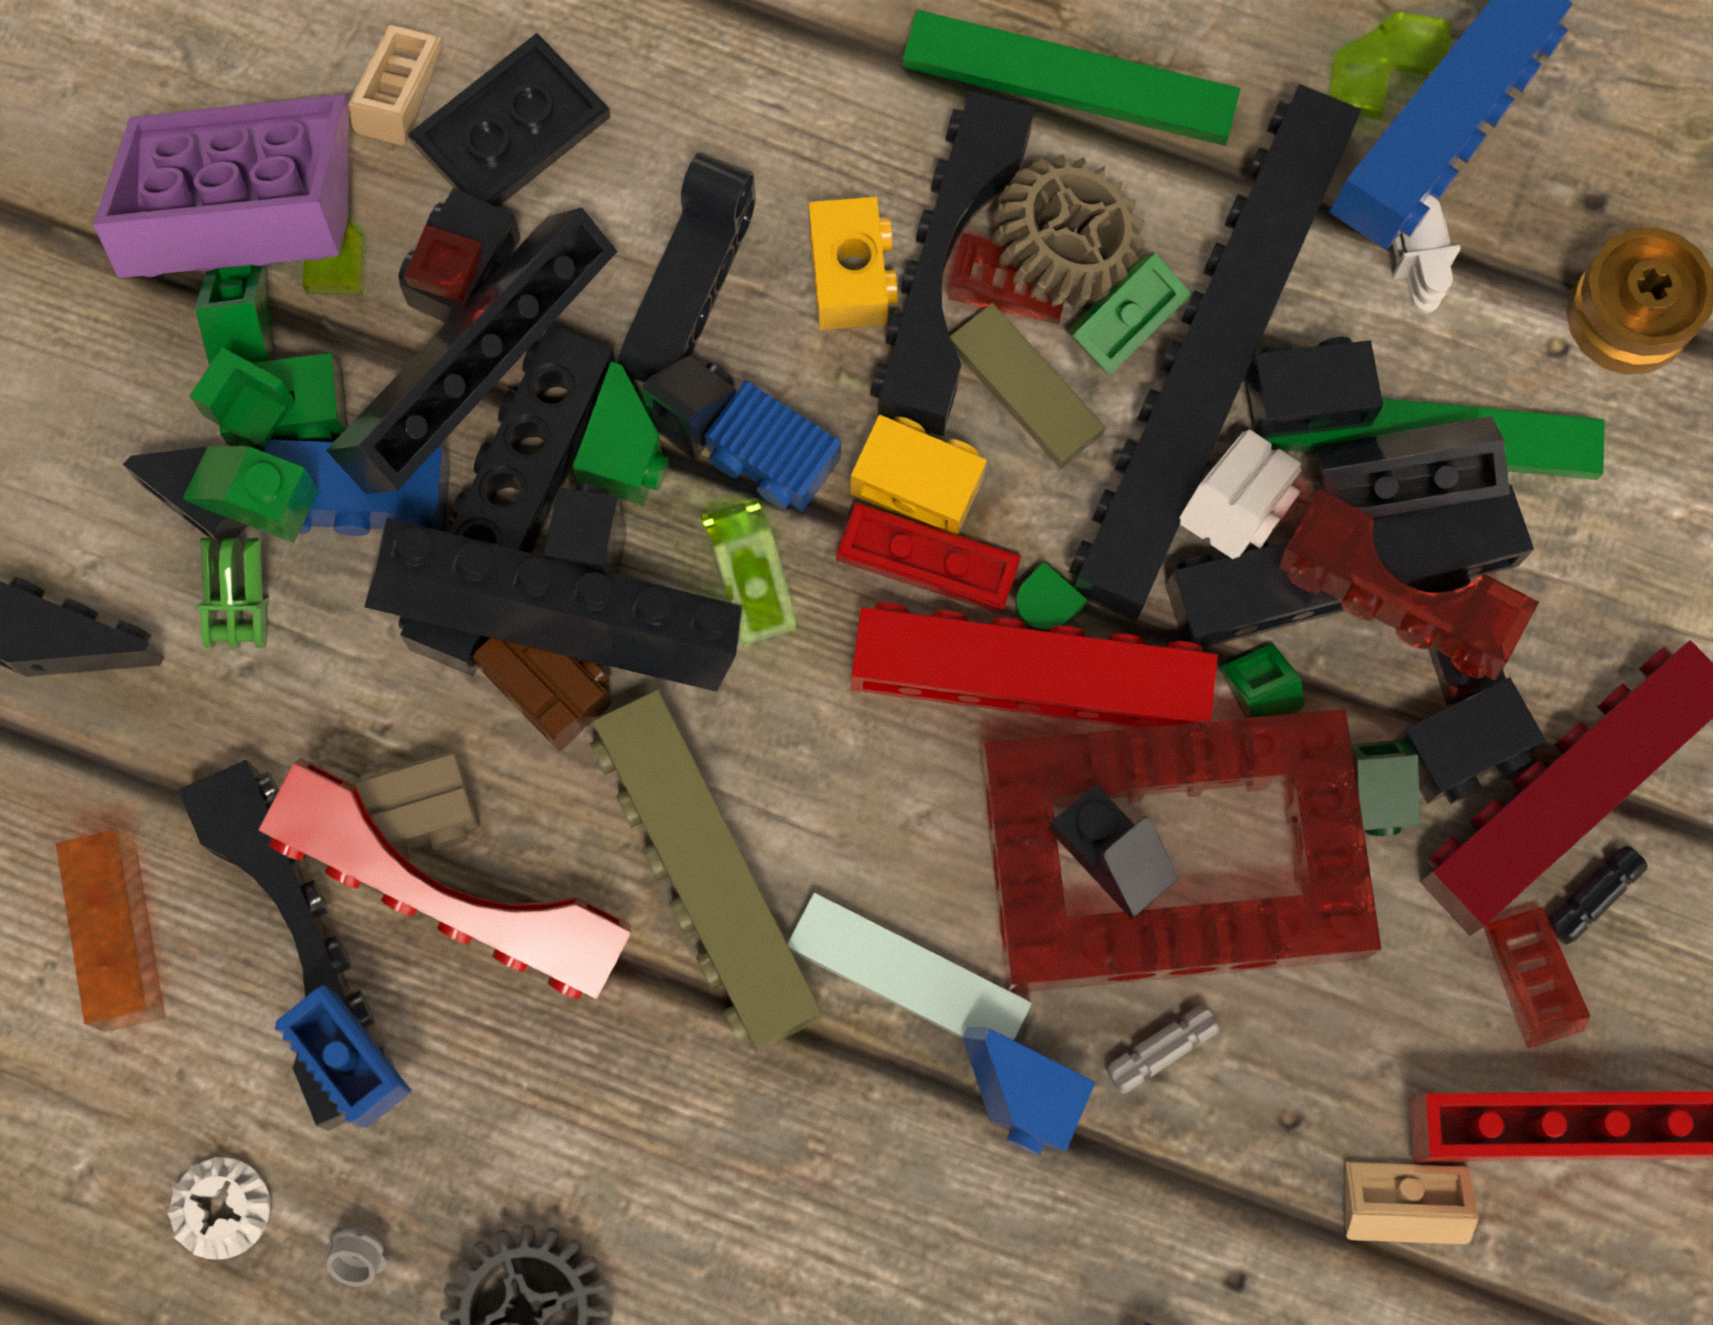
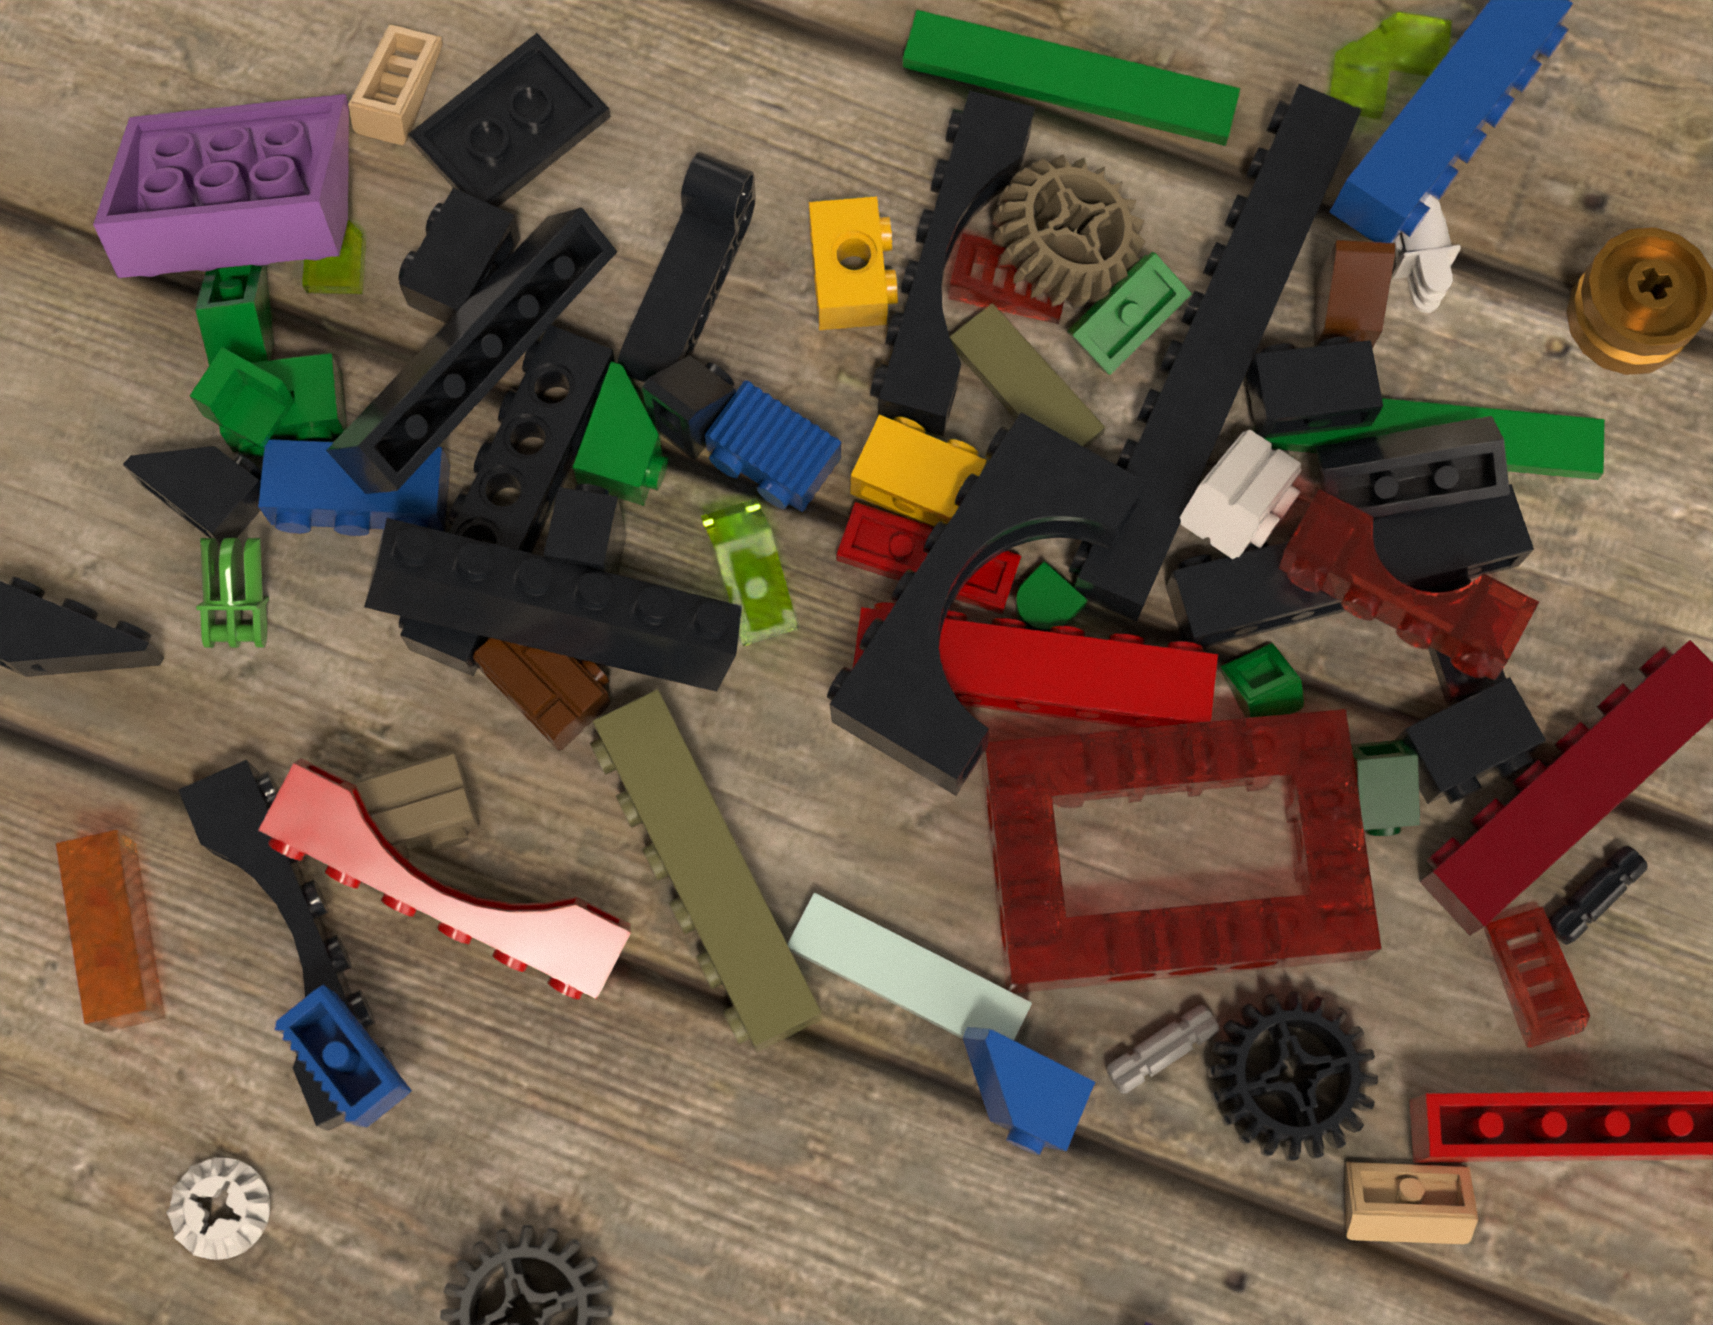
(253, 489): green slope -> none
(355, 1256): light grey plate -> none
(443, 263): clear red plate -> none
(1028, 492): none -> black arch
(1114, 851): black slope -> none
(1299, 1104): none -> black gear
(1353, 291): none -> reddish brown slope

